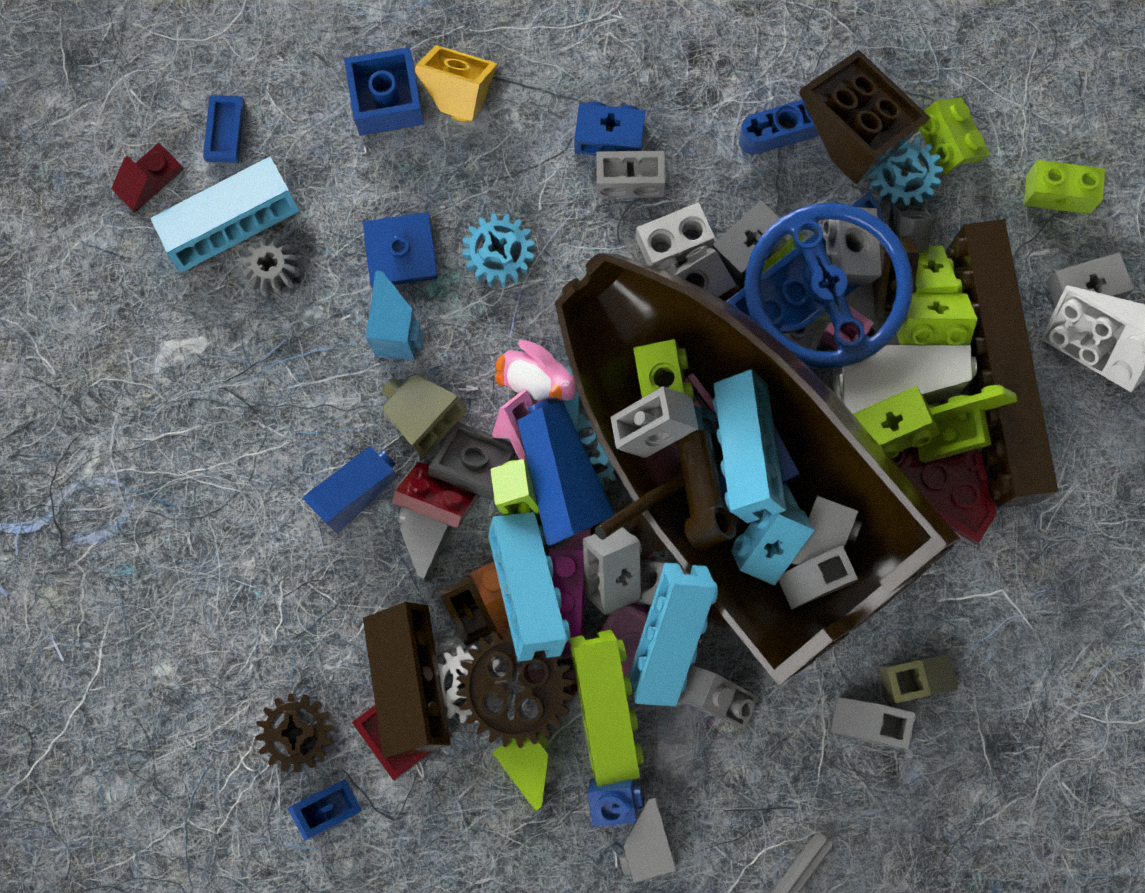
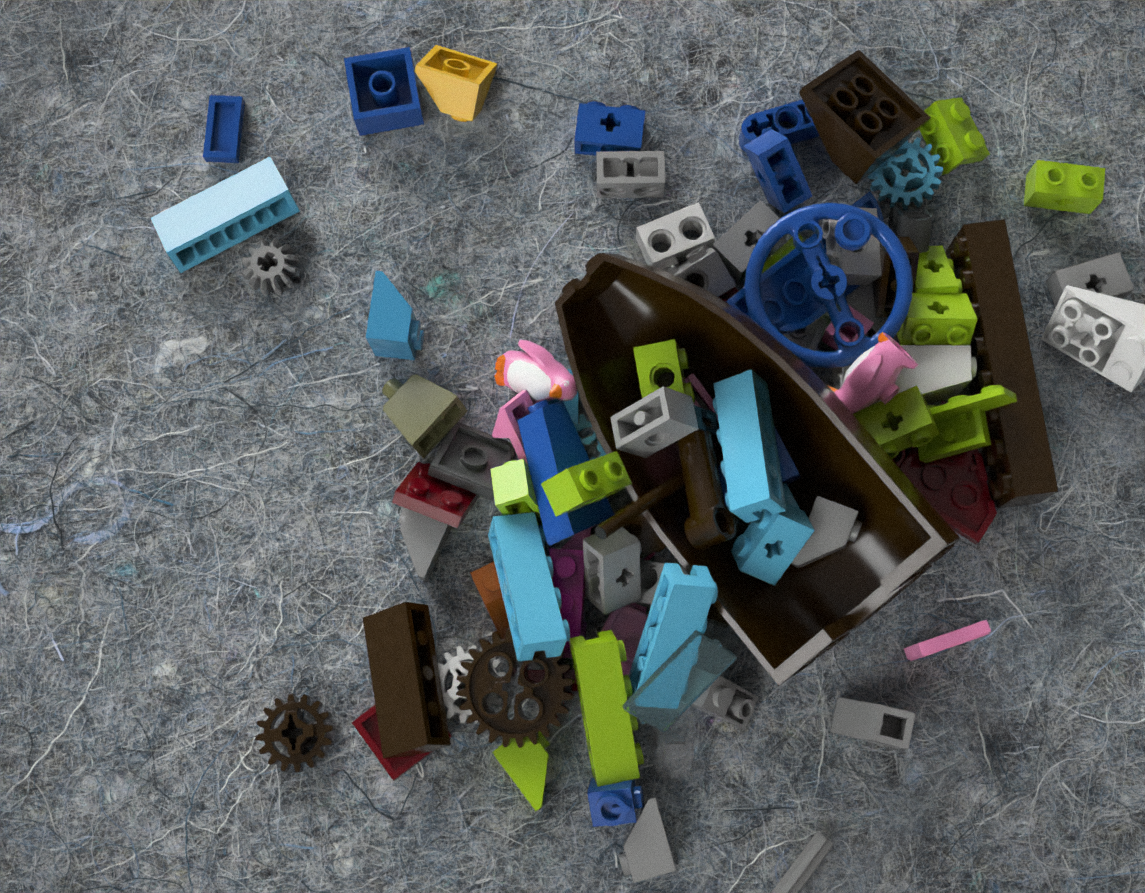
(144, 179): dark red slope -> none
(324, 810): blue slope -> none
(351, 488): blue slope -> none
(401, 248): blue plate -> none
(468, 611): dark brown slope -> none
(504, 241): medium azure gear -> none
(586, 483): none -> lime brick
(679, 681): none -> clear light blue piece
(778, 170): none -> blue brick
(818, 577): light grey slope -> none
(853, 231): none -> blue tile
(874, 375): none -> bright pink animal
(918, 679): olive slope -> none
(947, 640): none -> bright pink tile

